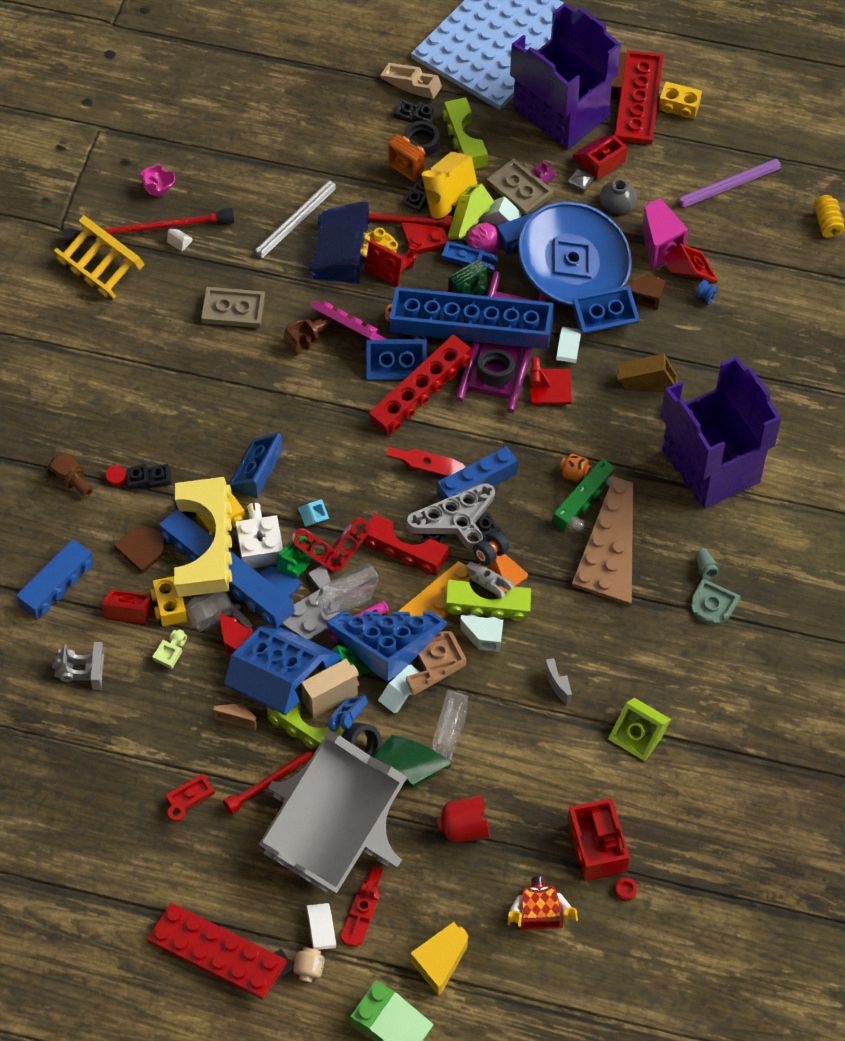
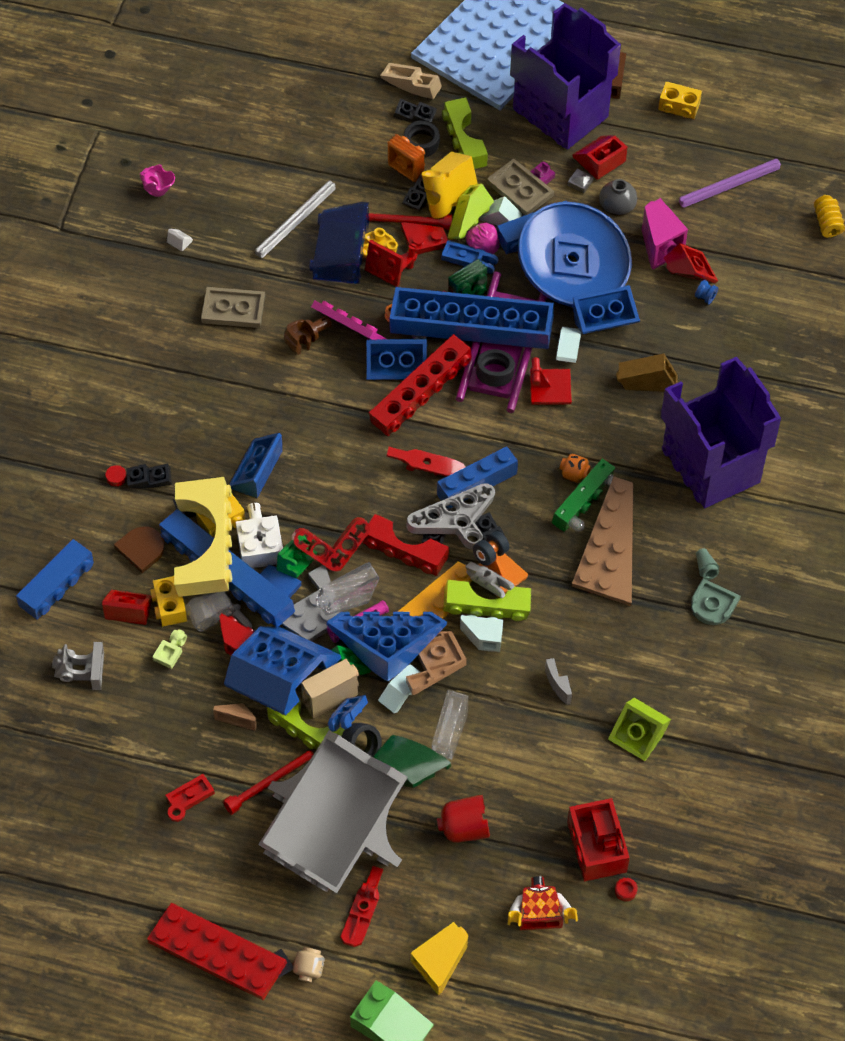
(69, 469): reddish brown piece -> none
(102, 239): yellow fence -> none
(224, 216): red hose -> none
(313, 513): medium azure slope -> none
(321, 926): white slope -> none
(639, 97): red plate -> none
(647, 291): reddish brown slope -> none

